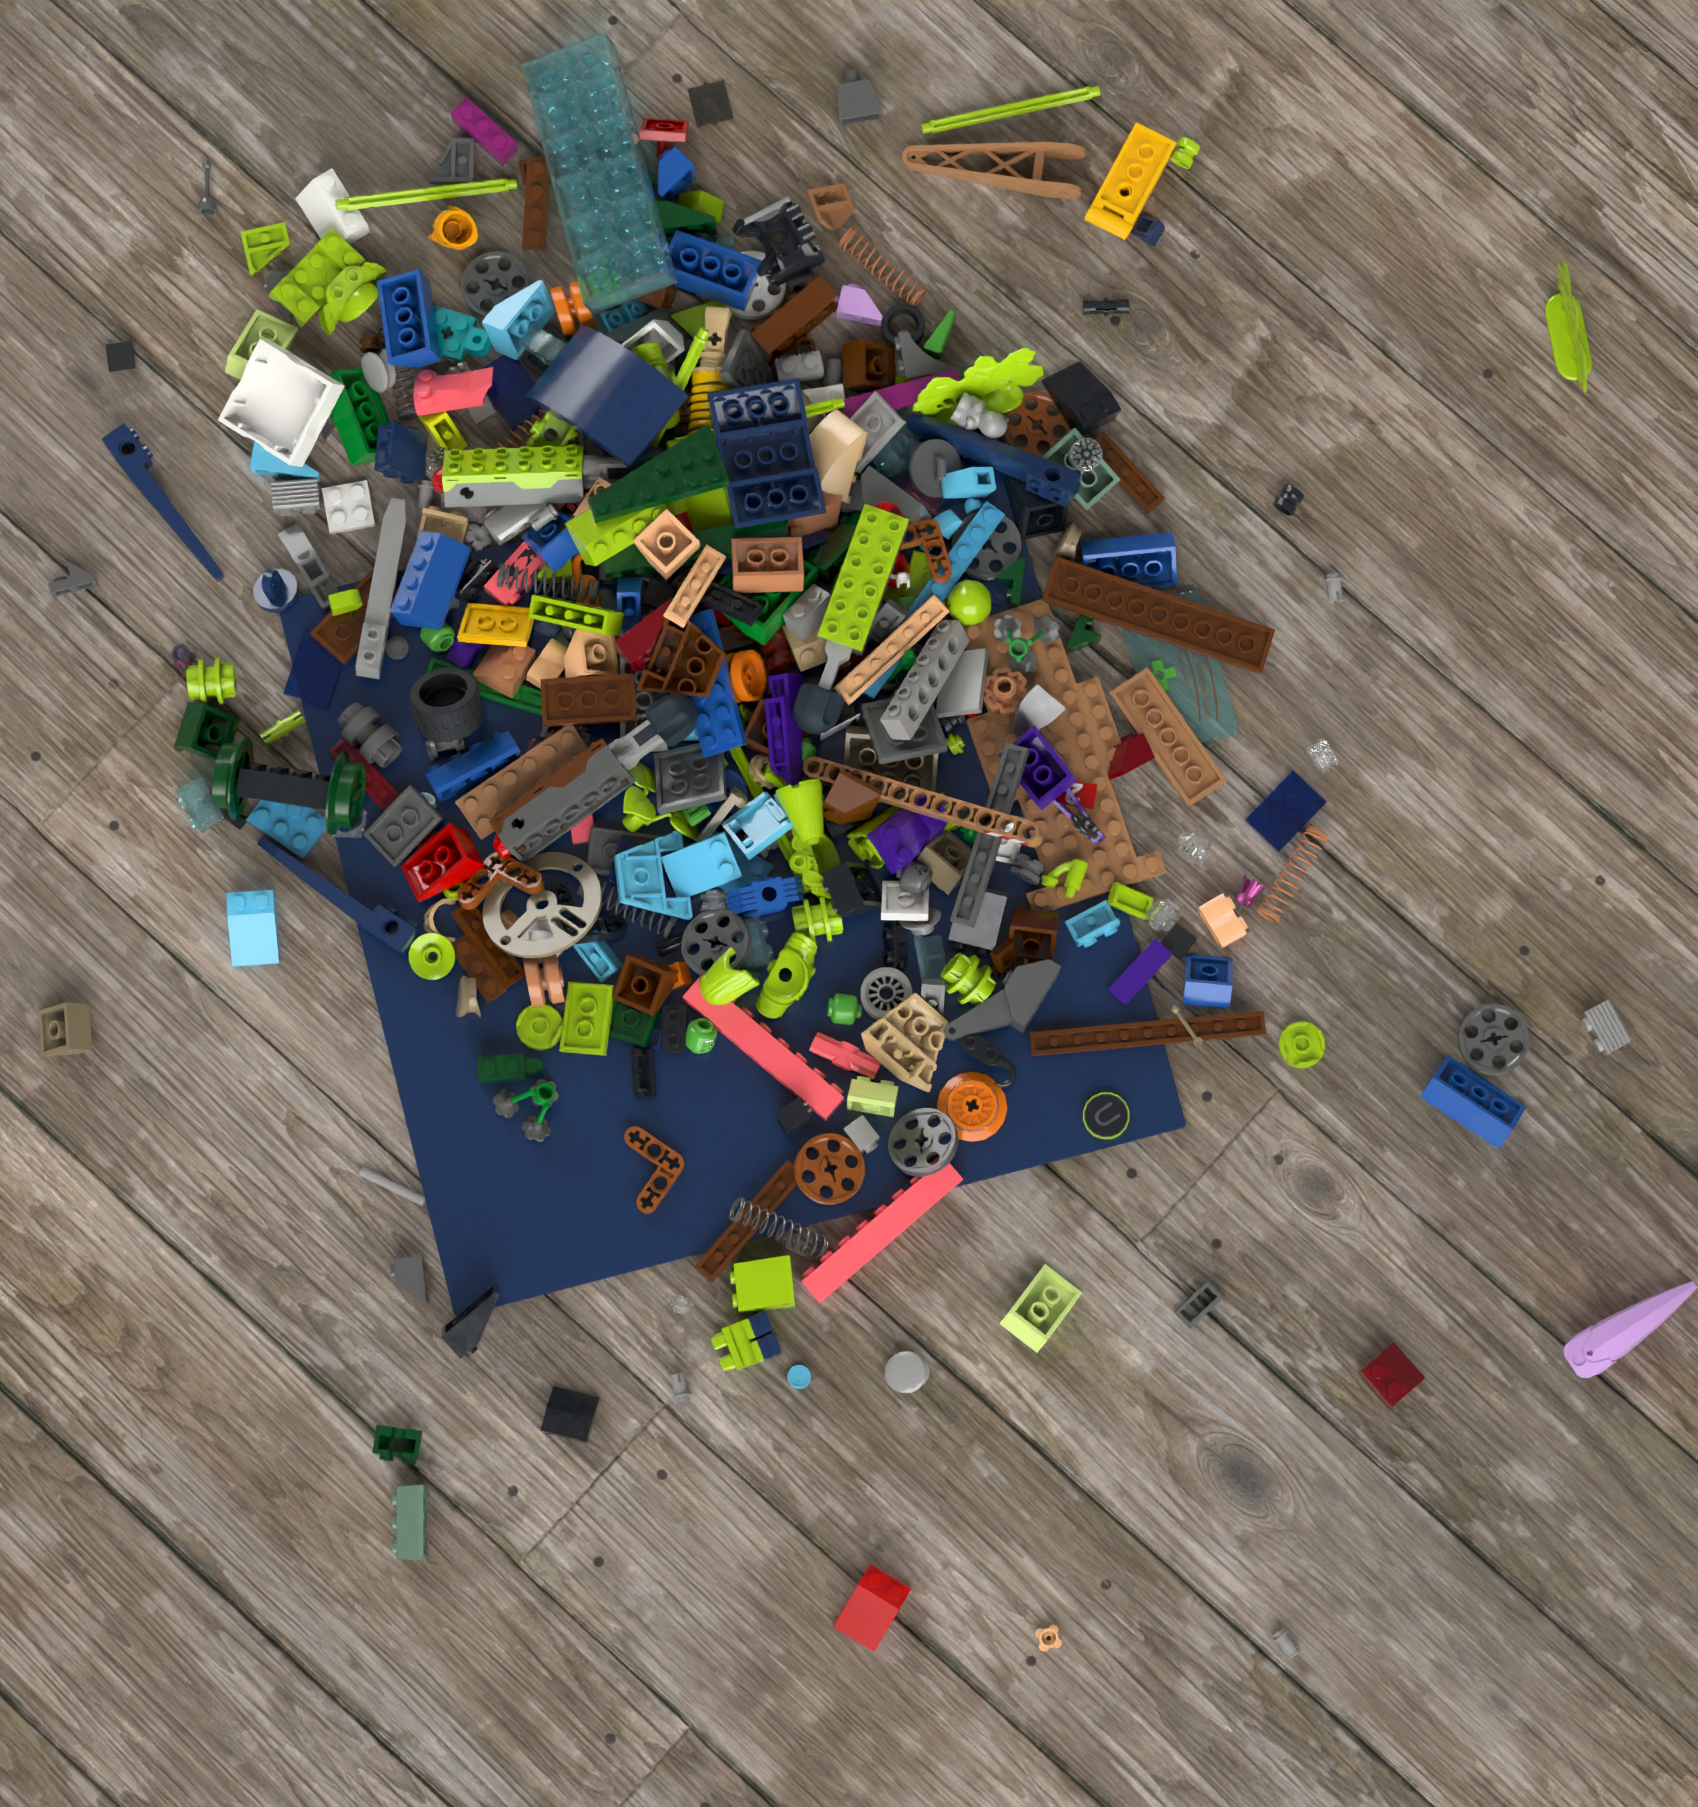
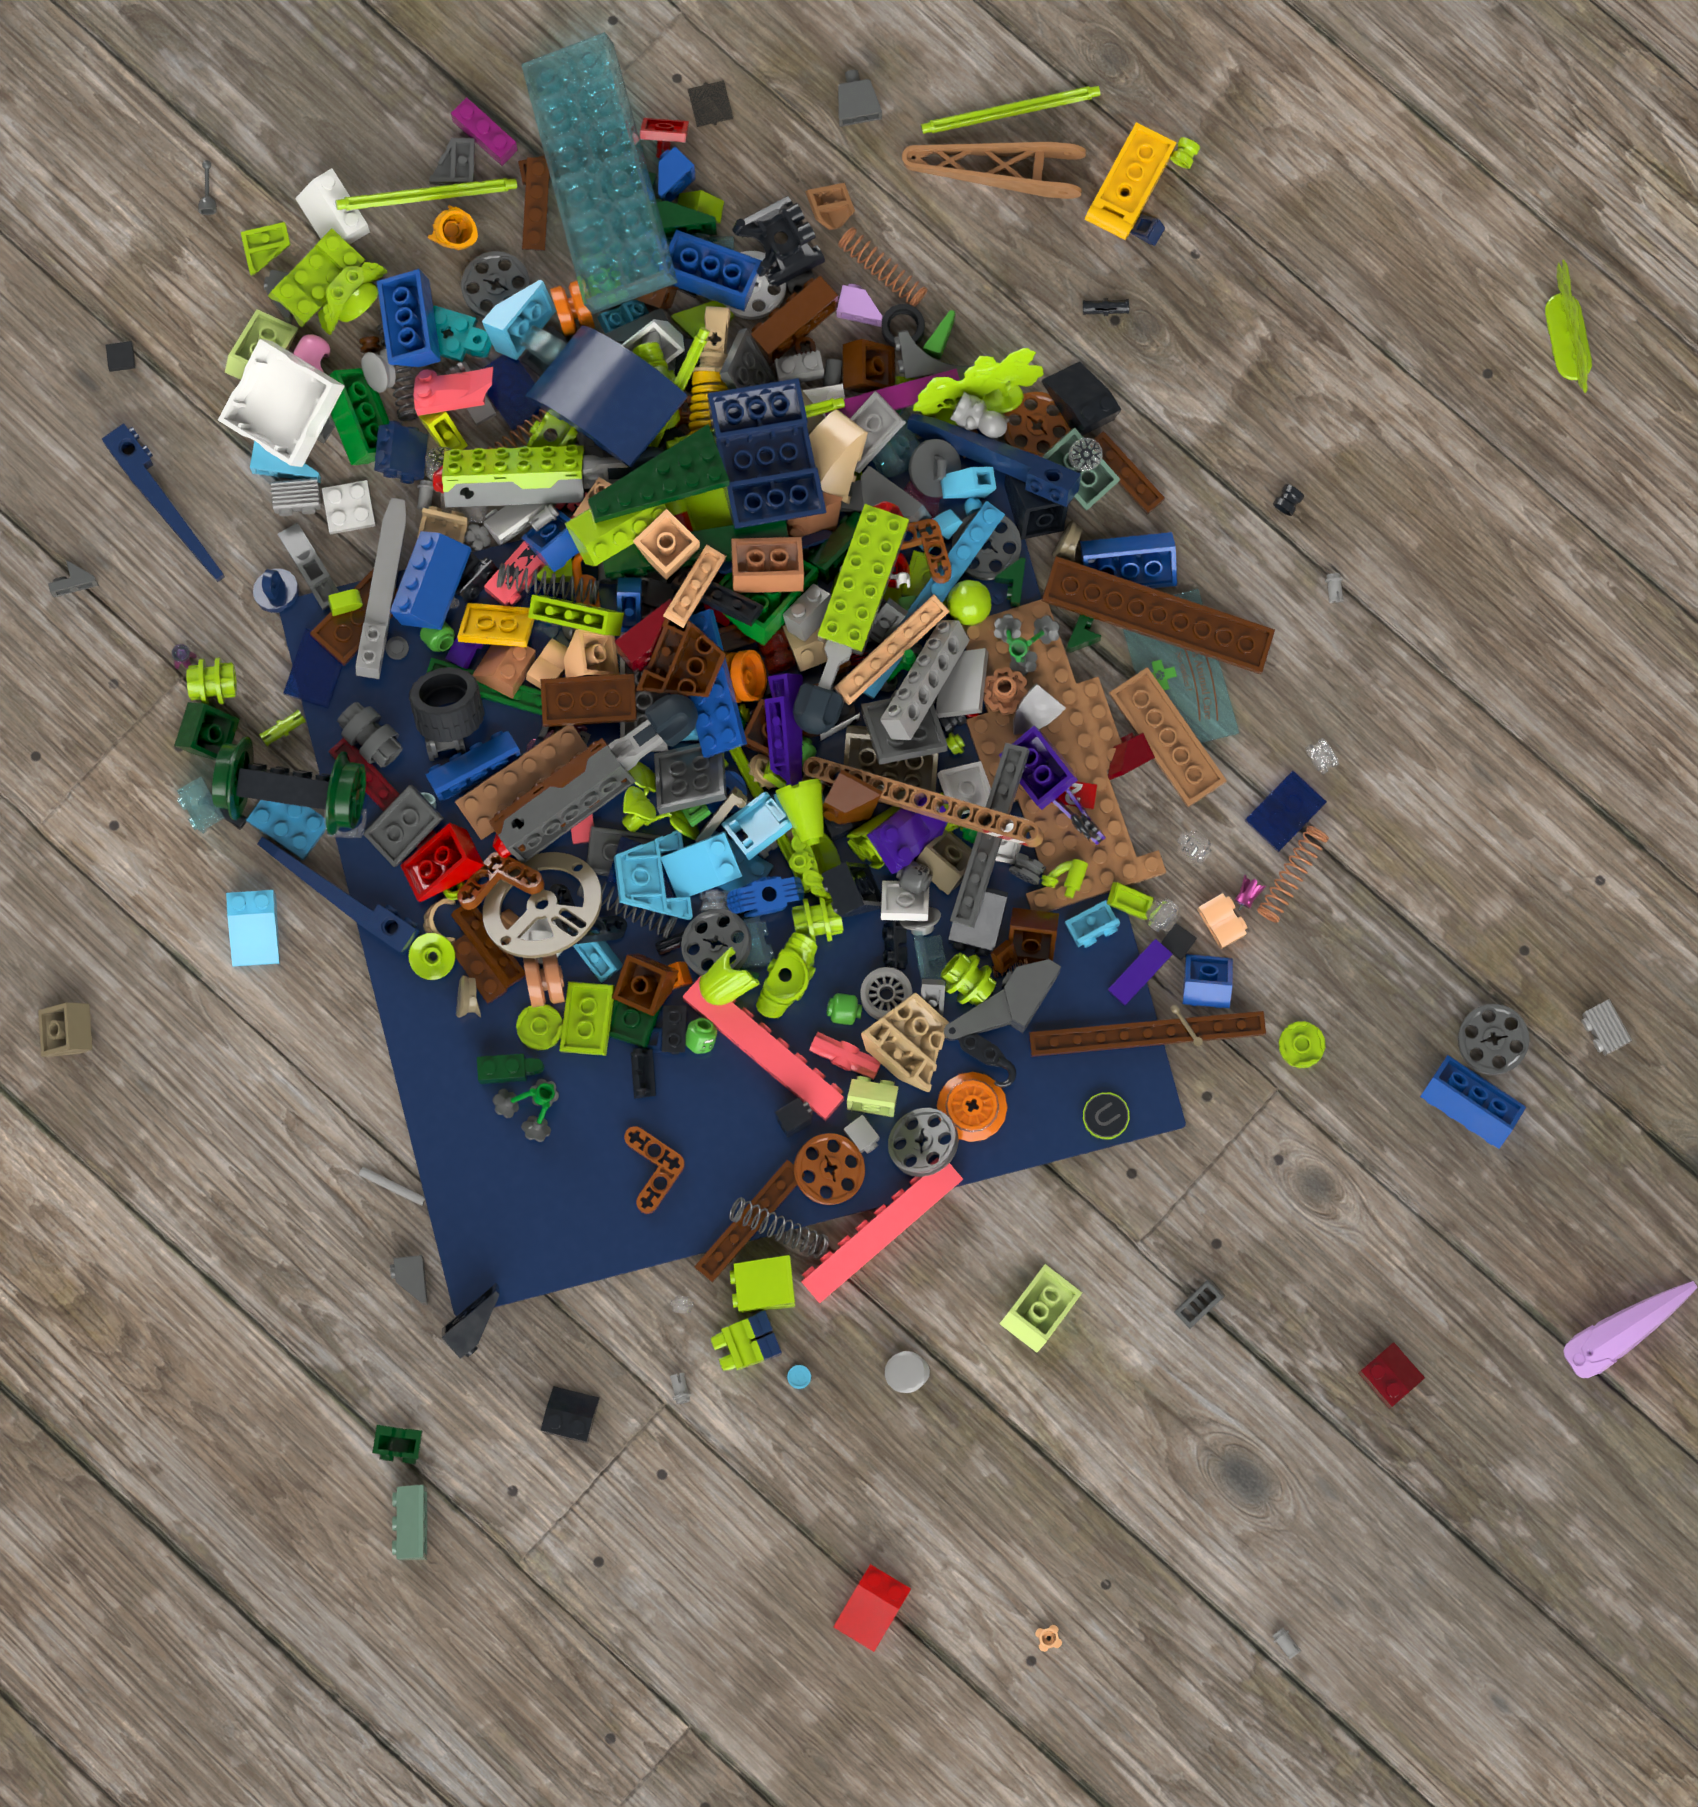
(312, 349): none -> bright pink helmet
(966, 784): none -> white plate

